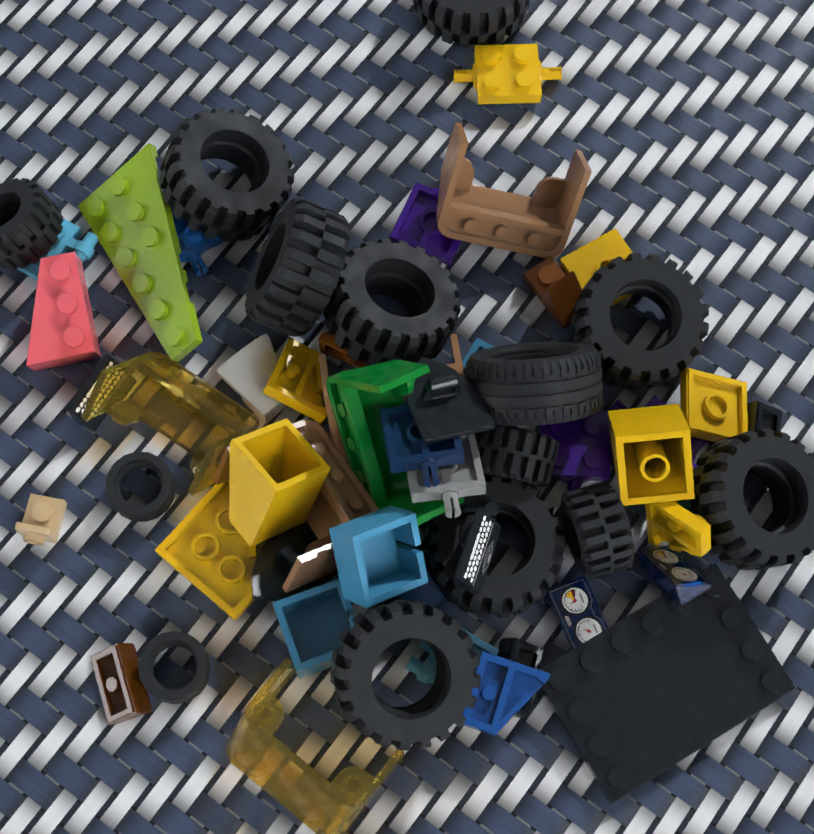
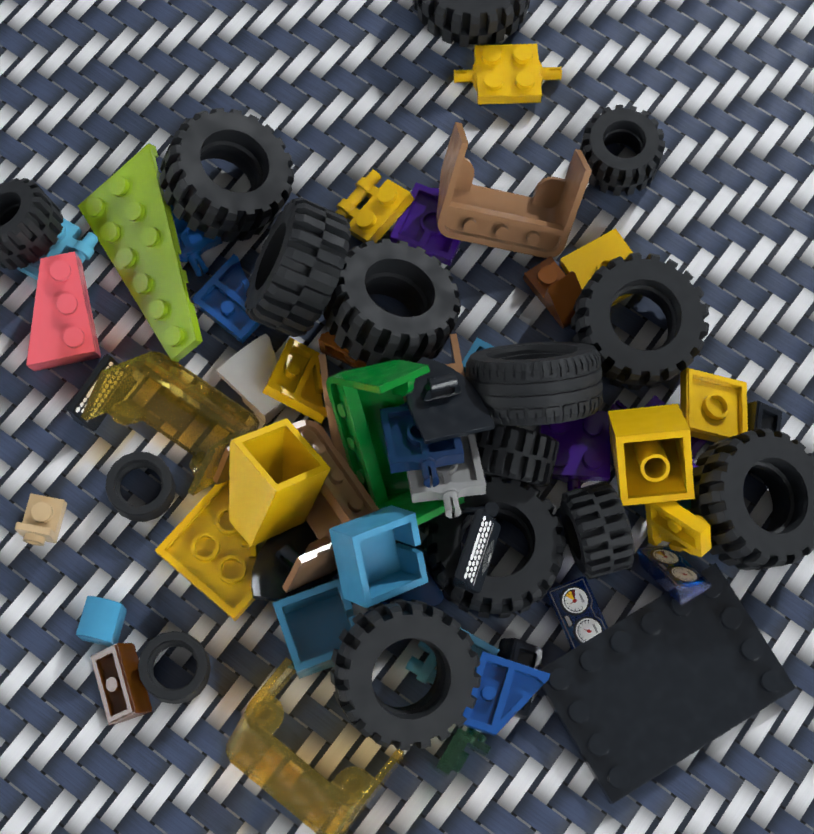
(101, 621): none -> dark azure piece
(224, 300): none -> blue wing
(379, 212): none -> yellow plate
(455, 756): none -> clear green bracket
(627, 128): none -> black tyre

